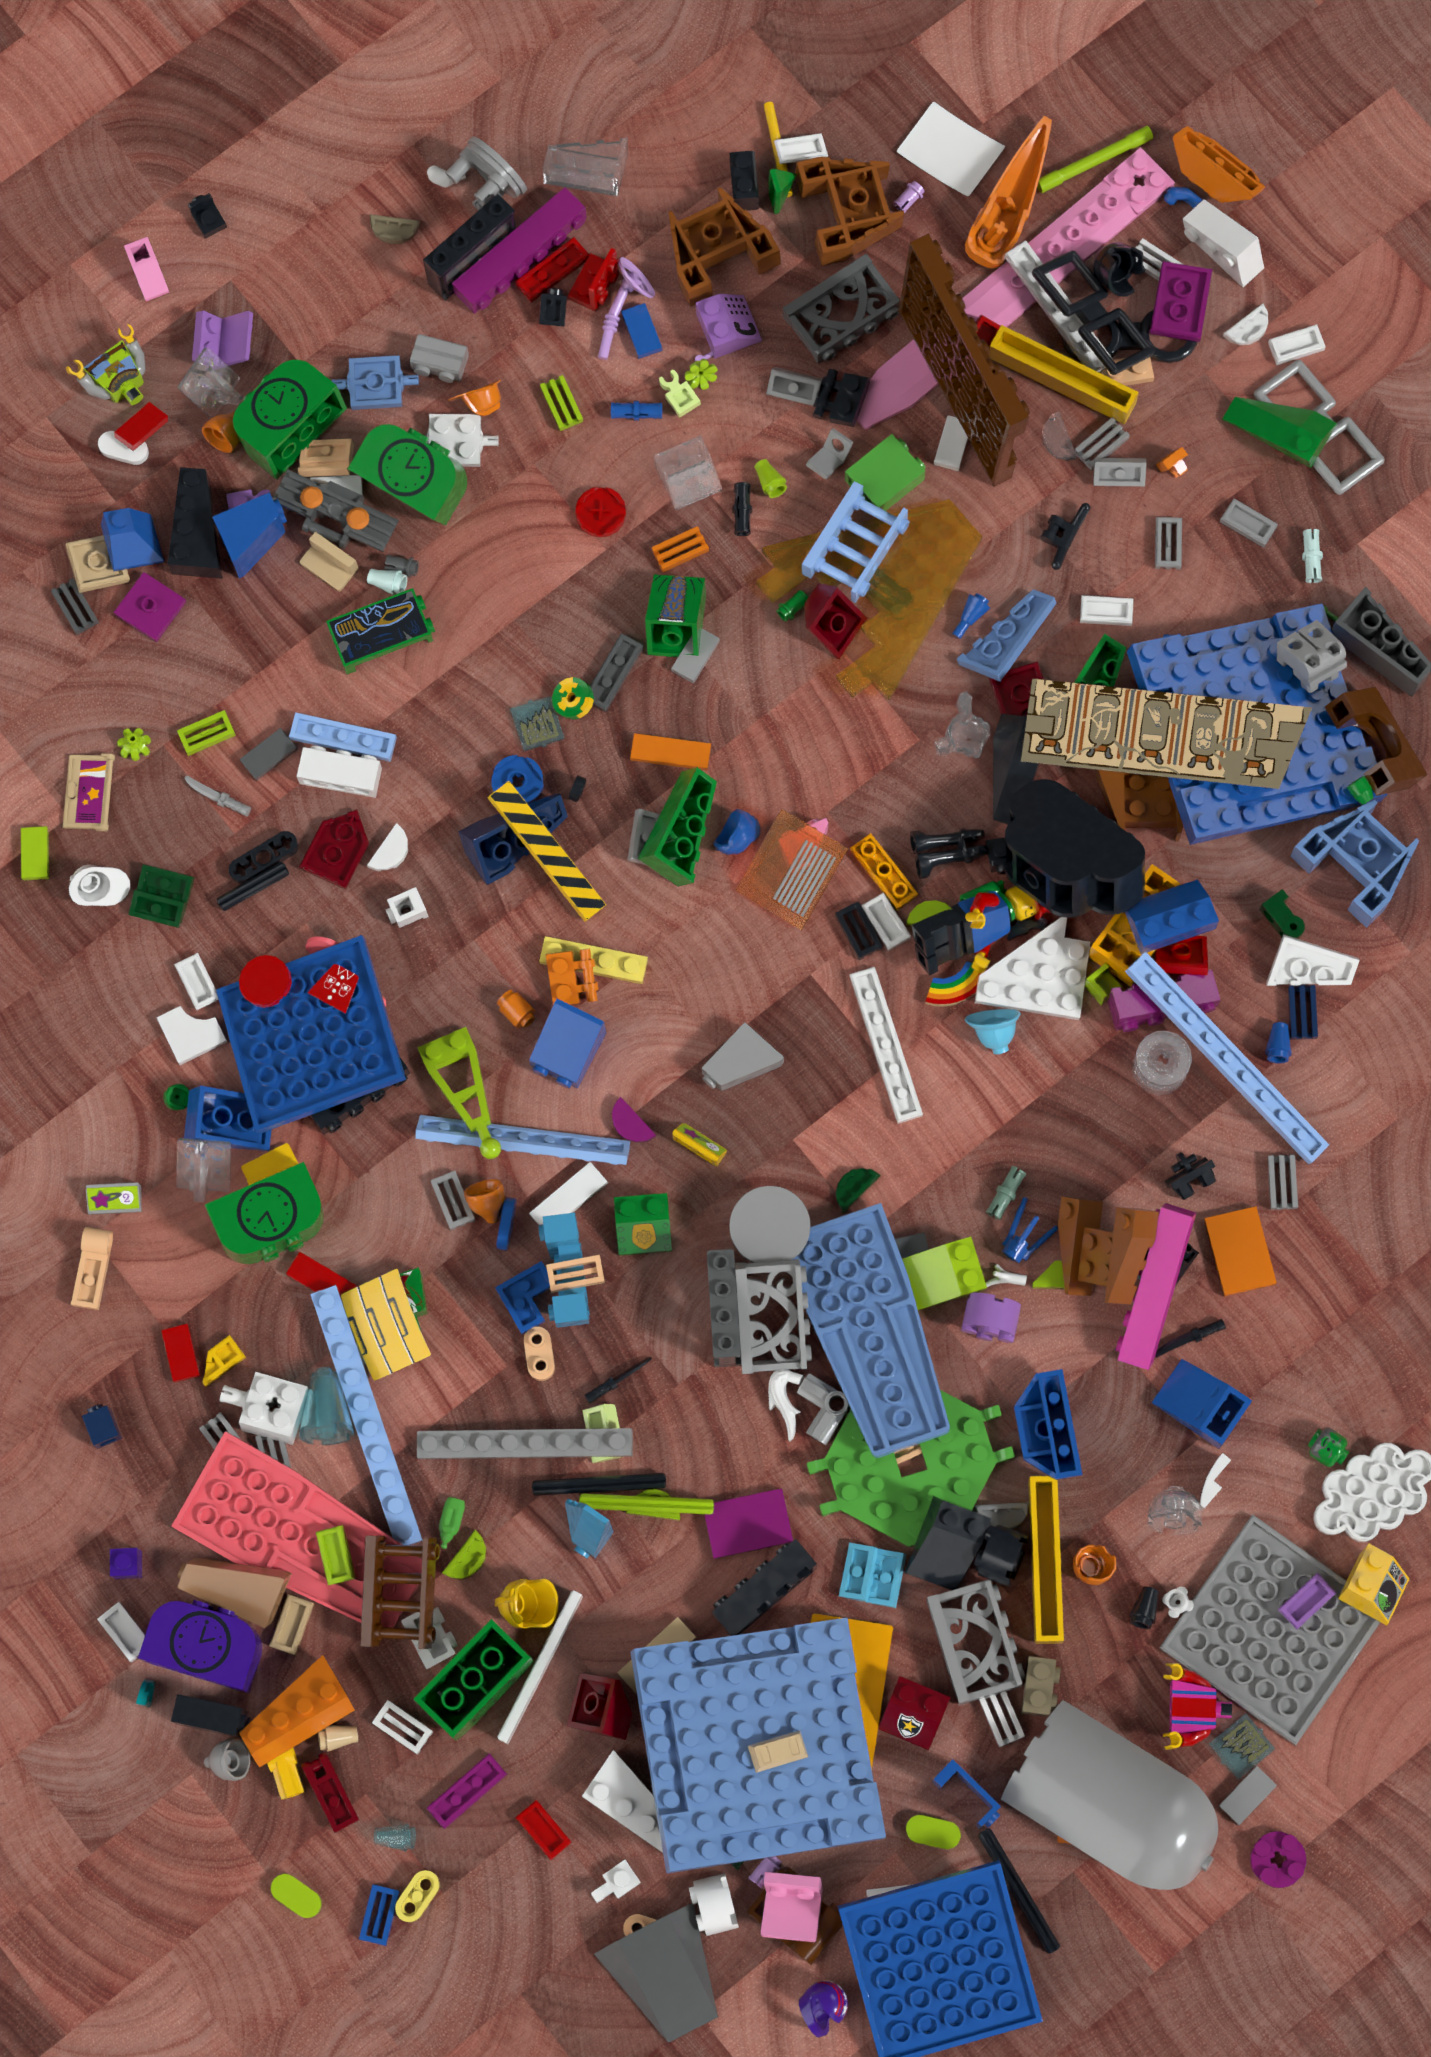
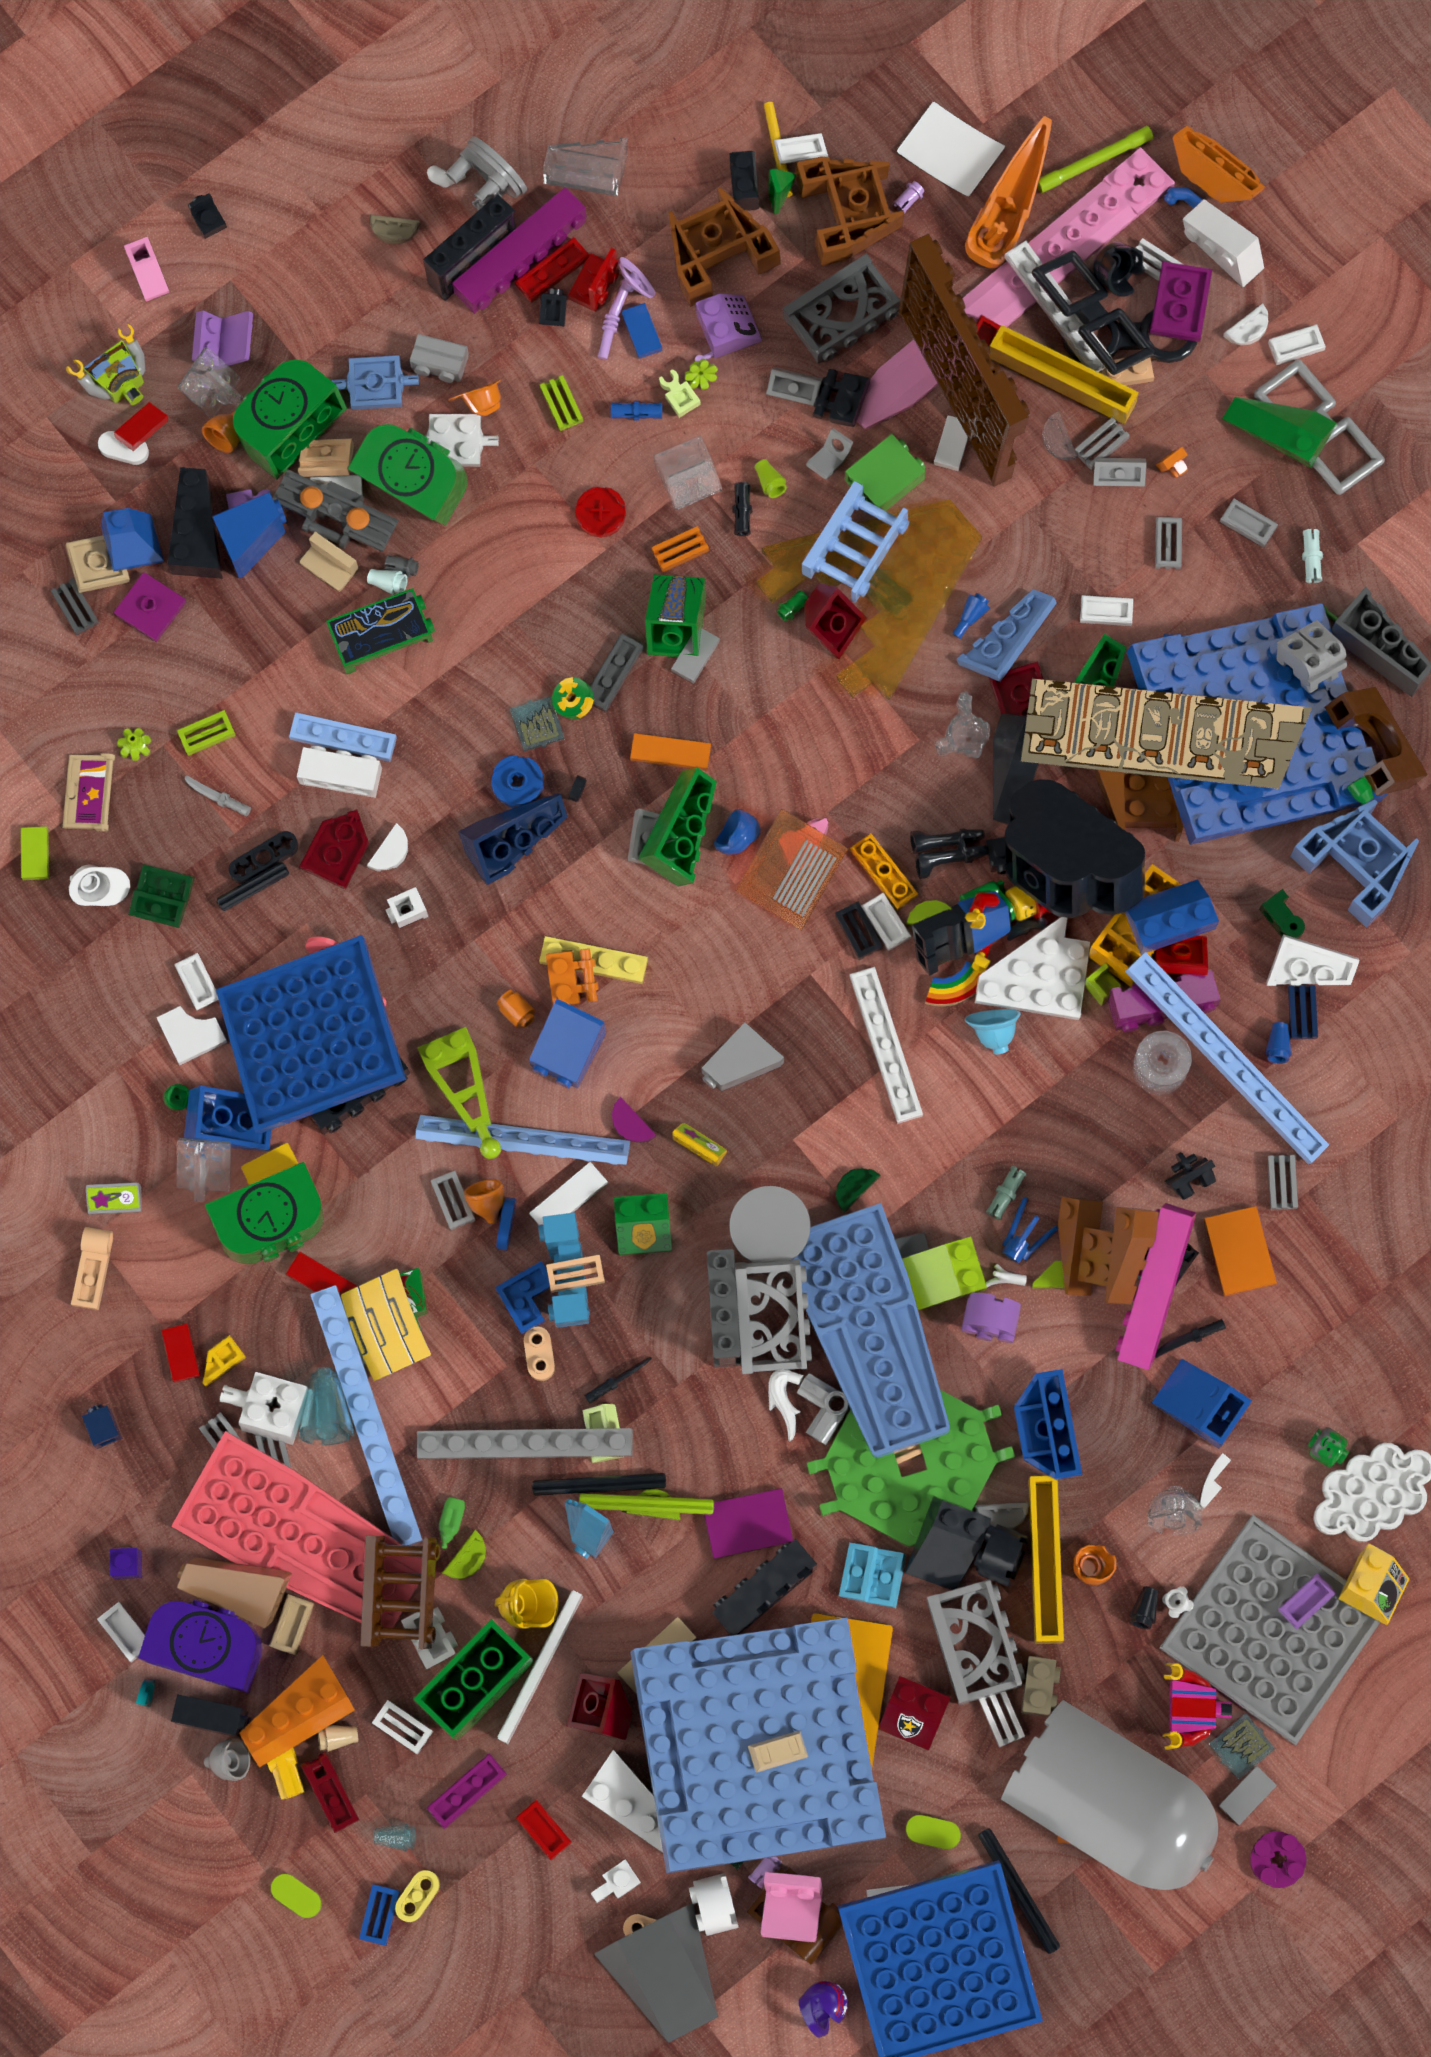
(265, 981): red tile -> none
(268, 754): dark grey tile -> none
(335, 1555): lime tile -> none
(336, 987): red sticker -> none
(546, 851): tile -> none
(953, 1768): blue panel -> none
(1070, 530): black piece -> none

